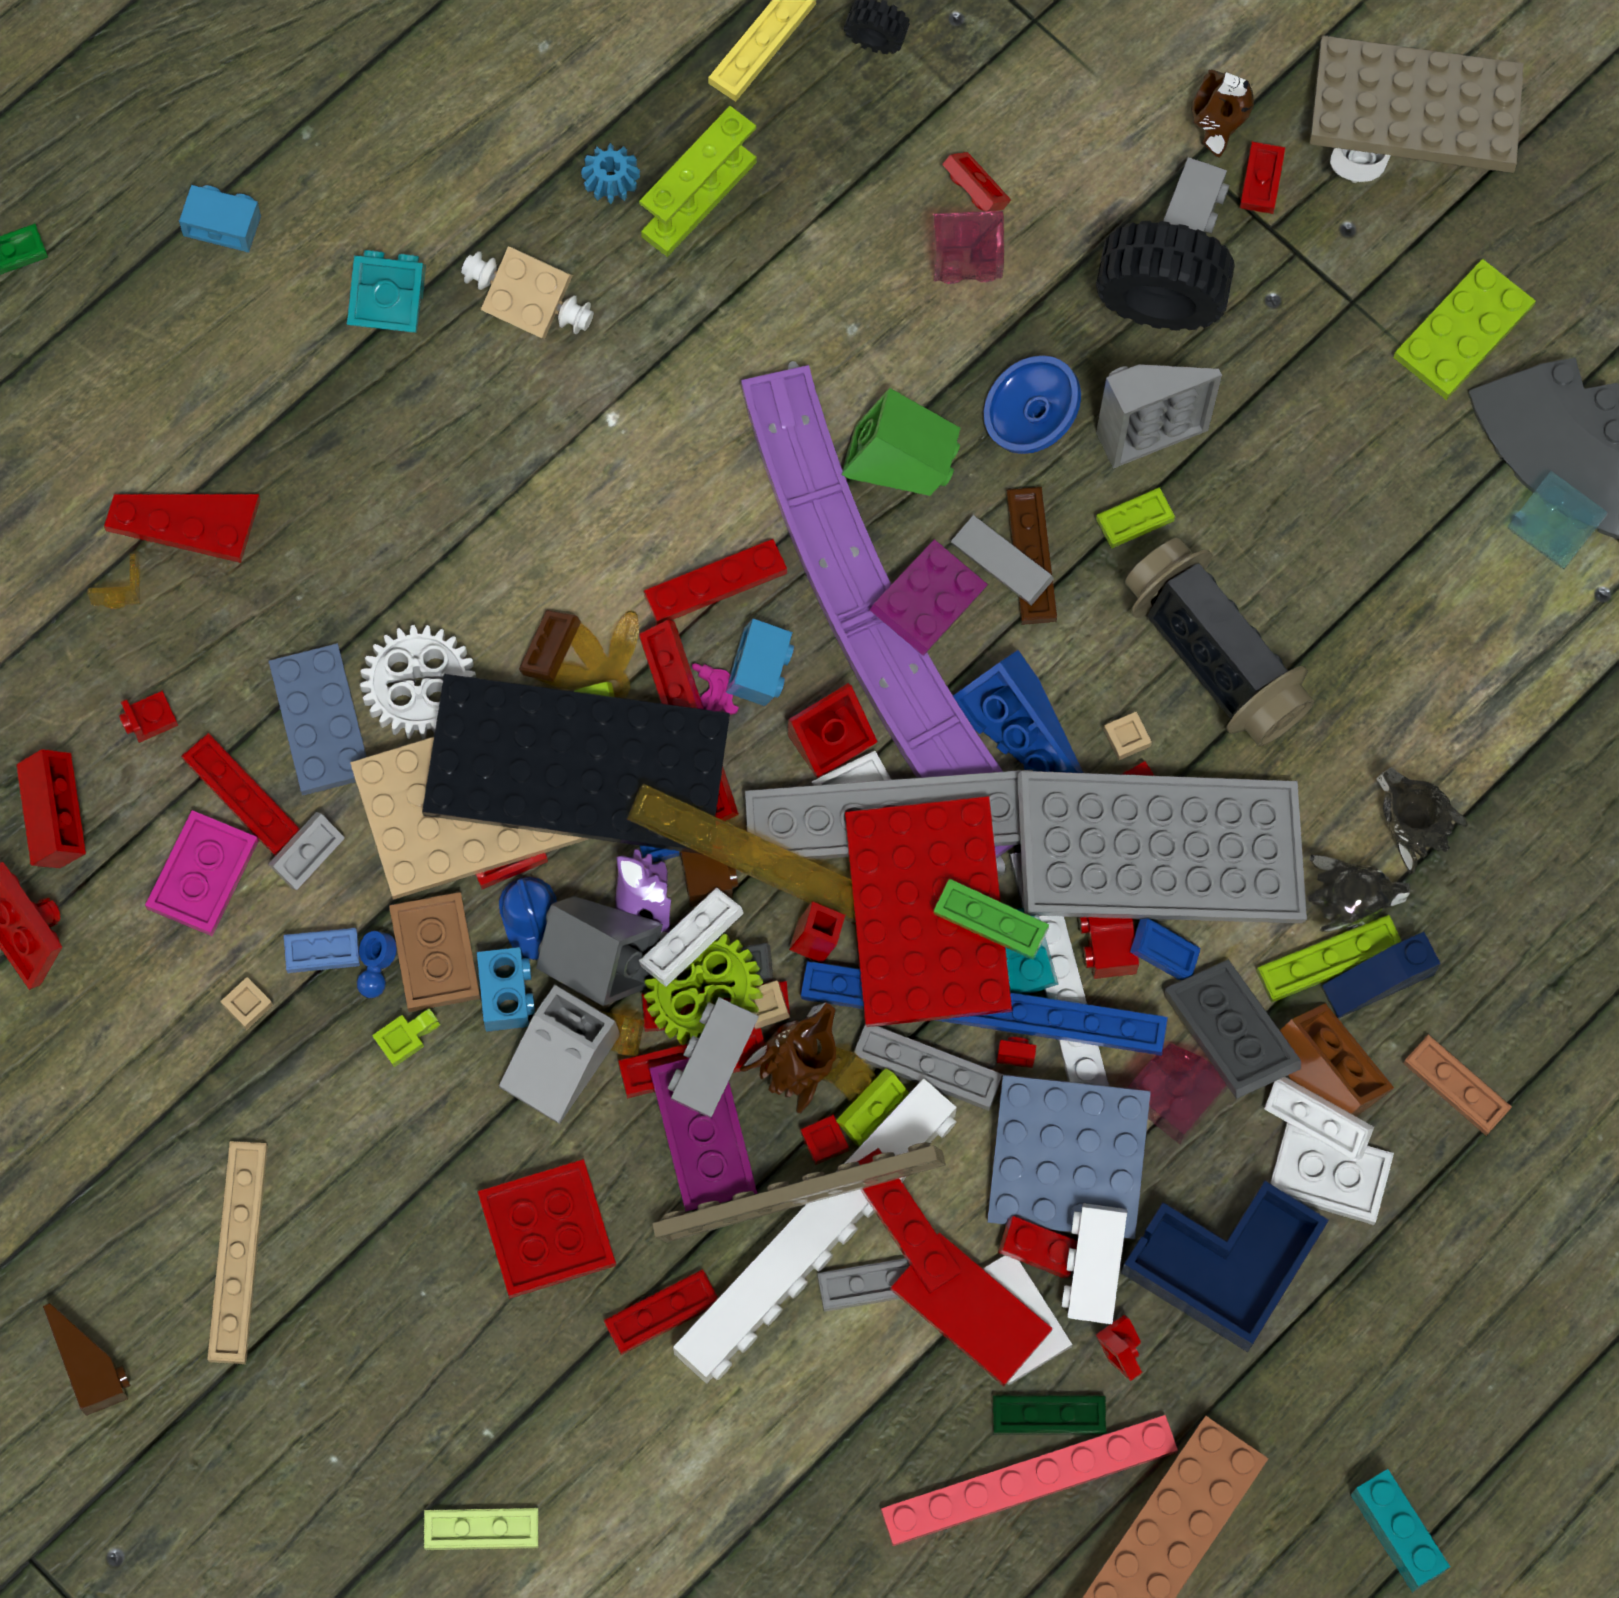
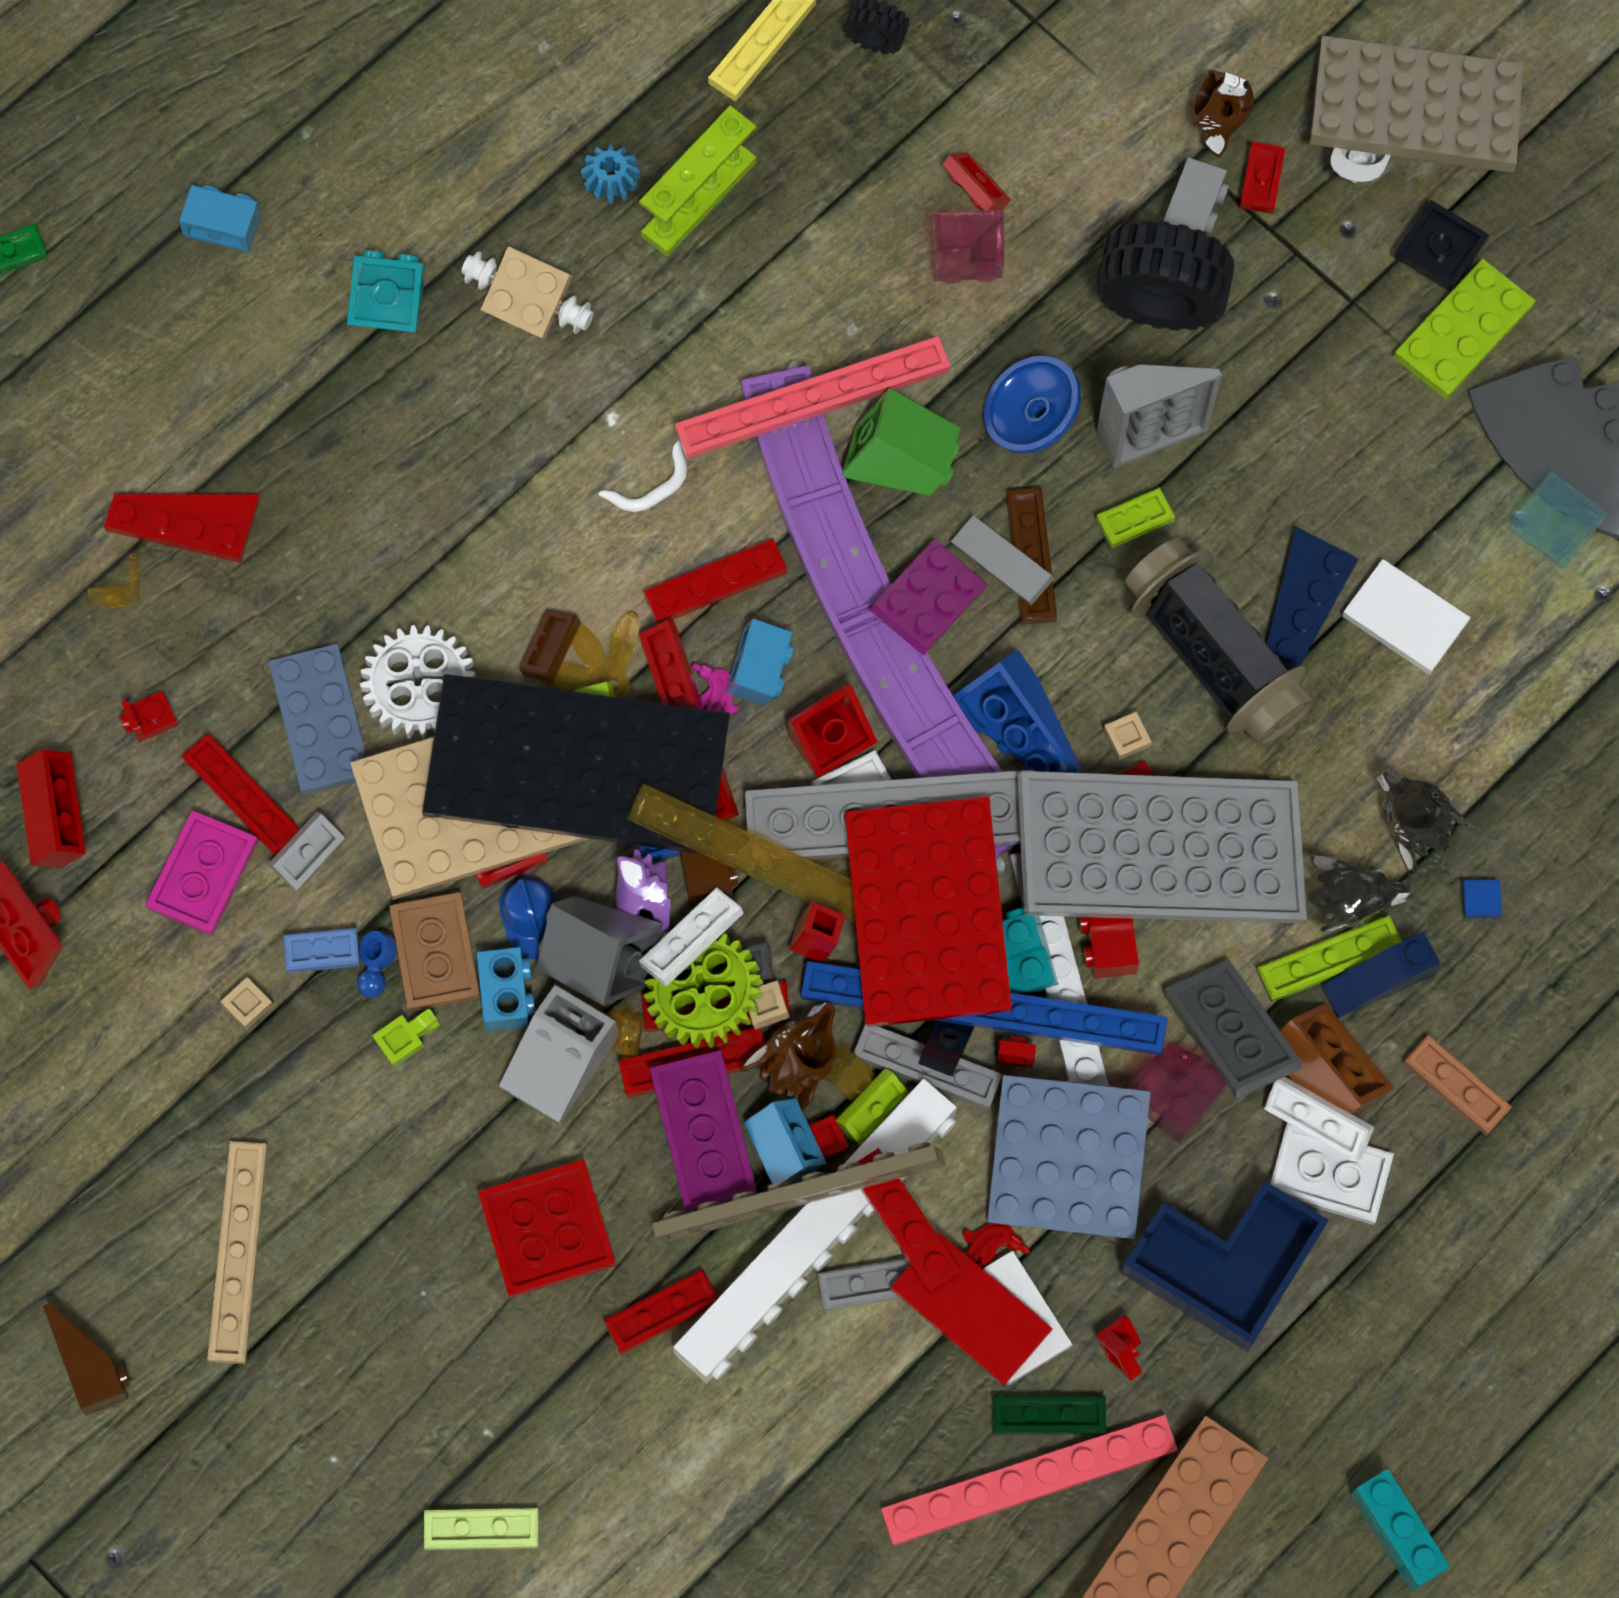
(656, 495): none -> white animal
(712, 1056): light grey brick -> none
(785, 1142): none -> dark azure brick
(812, 397): none -> coral plate
(945, 1047): none -> black plate
(987, 1241): none -> red piece
(991, 919): bright green plate -> none
(1037, 1246): red plate -> none
(1095, 1263): white brick -> none
(1165, 949): blue tile -> none
(1307, 594): none -> dark blue wing
(1406, 616): none -> white tile
(1441, 245): none -> black plate
(1482, 899): none -> blue tile

